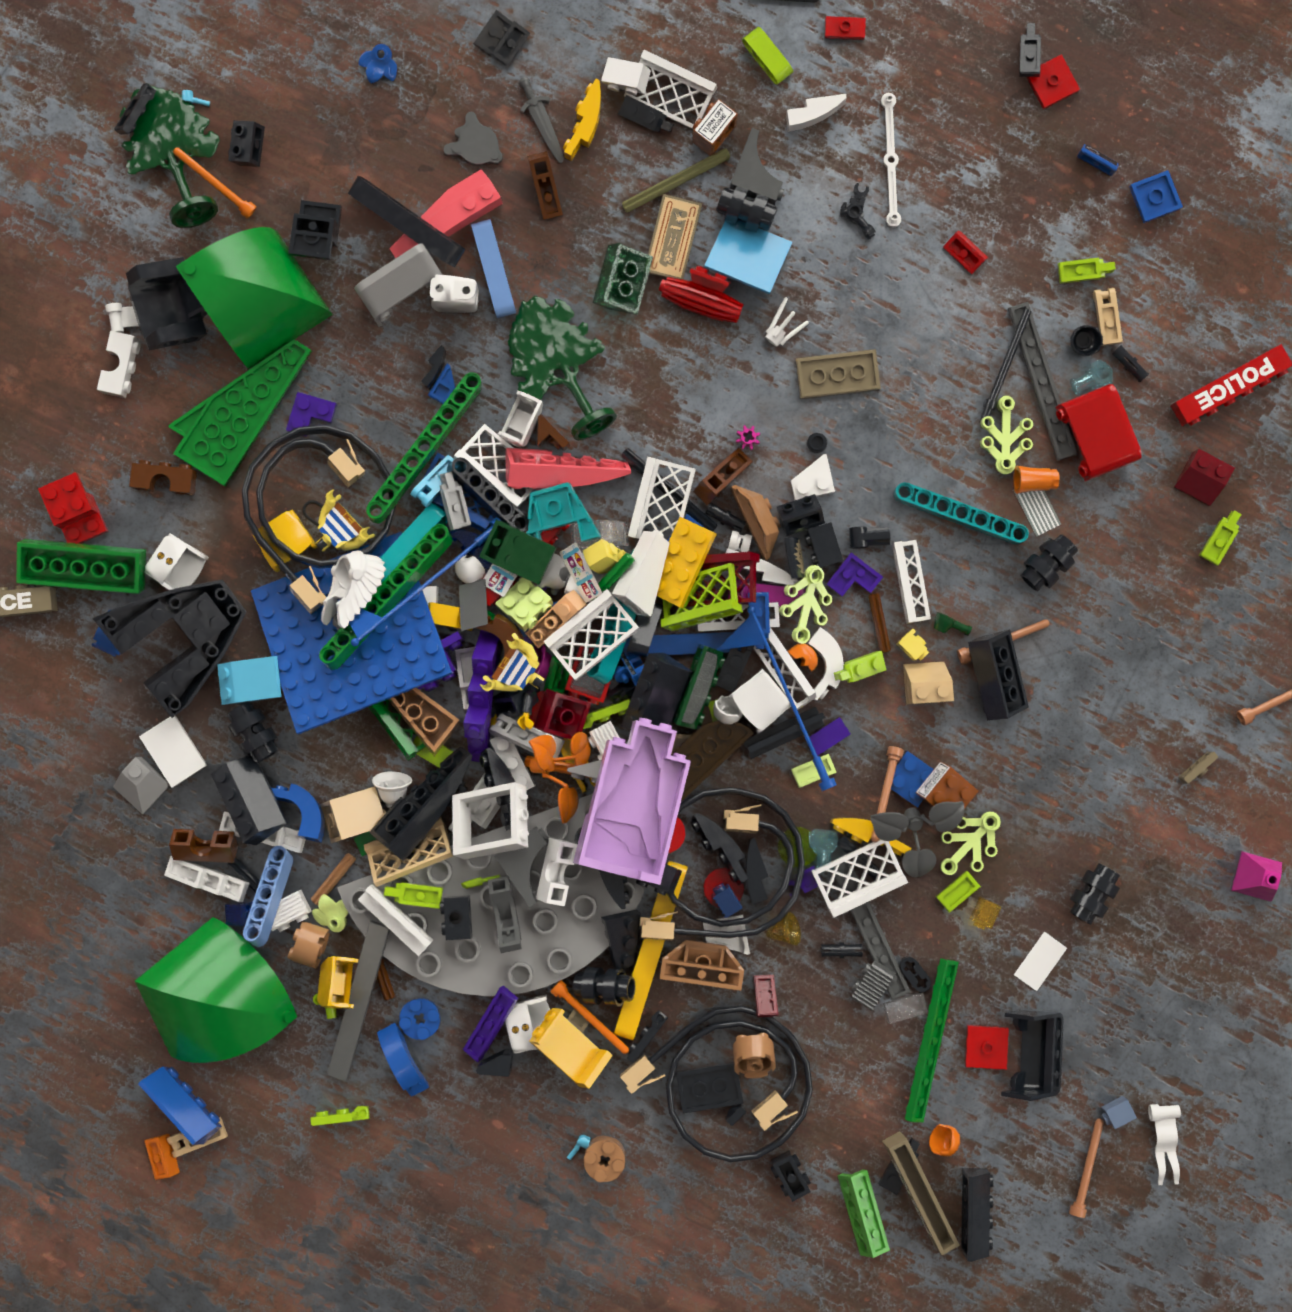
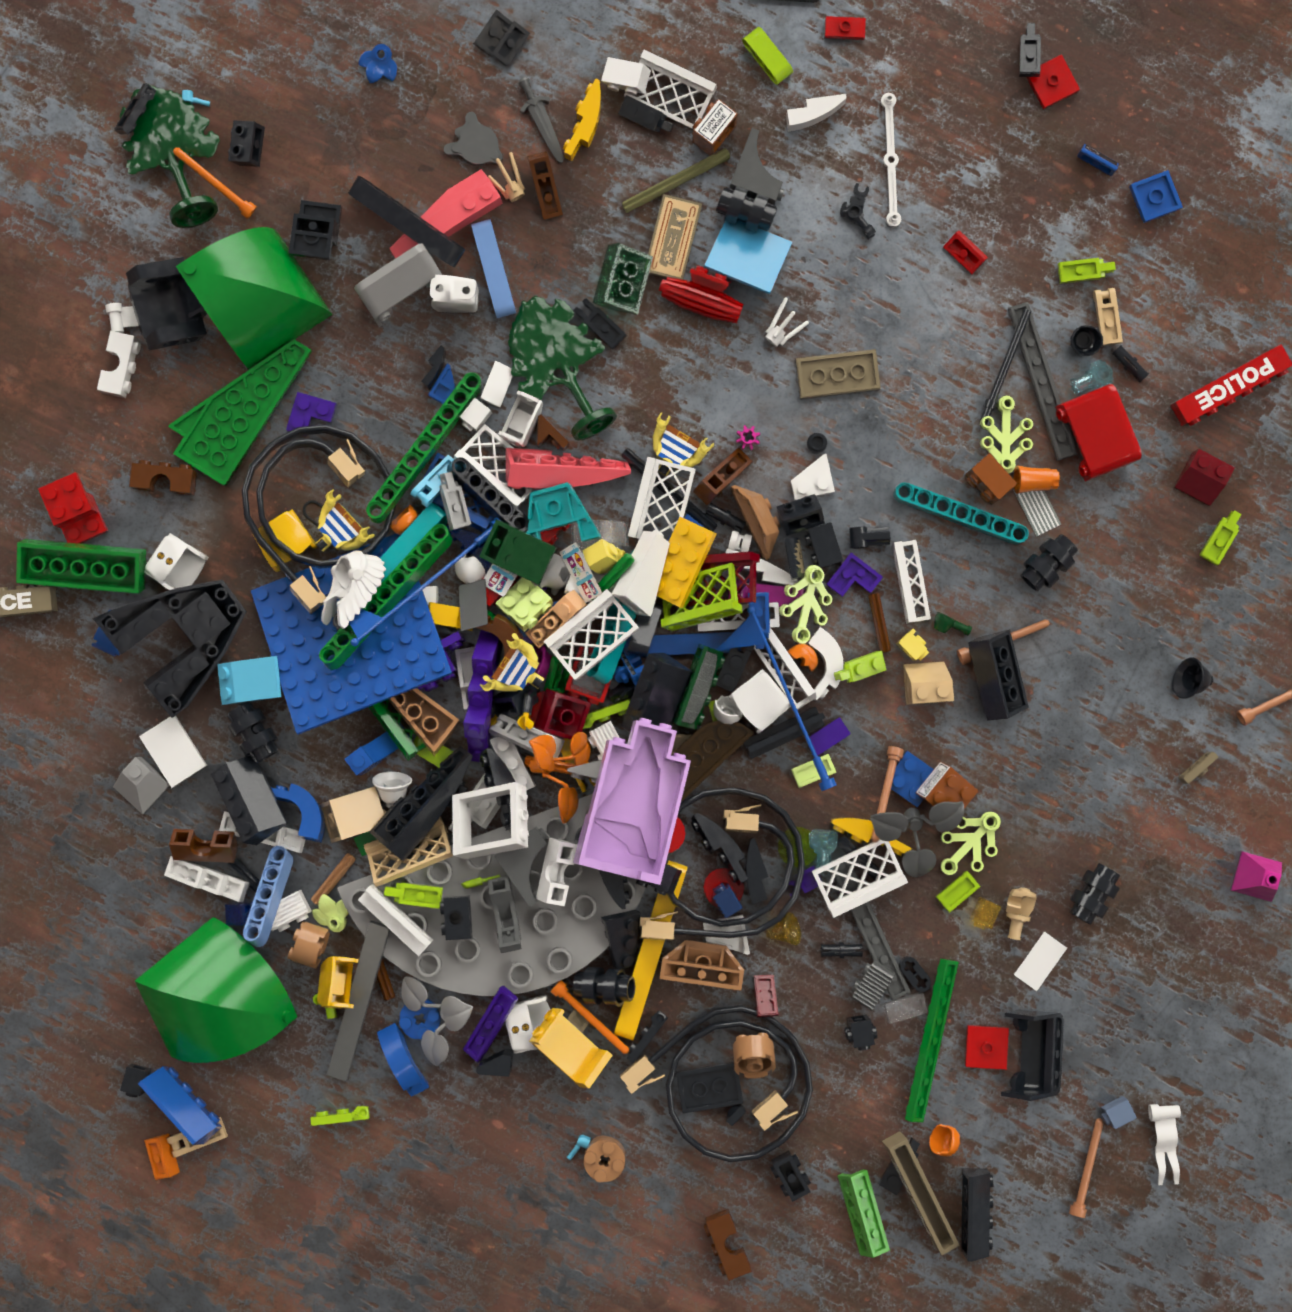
(133, 1075): none -> black brick
(372, 753): none -> blue arch
(404, 520): none -> orange hair
(453, 1012): none -> light grey plant
(475, 415): none -> white brick
(497, 384): none -> white slope
(513, 190): none -> tan plant
(601, 325): none -> black hinge
(676, 447): none -> torso
(733, 1261): none -> reddish brown arch
(860, 1032): none -> black brick
(990, 479): none -> dark orange brick
(1019, 907): none -> tan piece
(1191, 678): none -> black hat

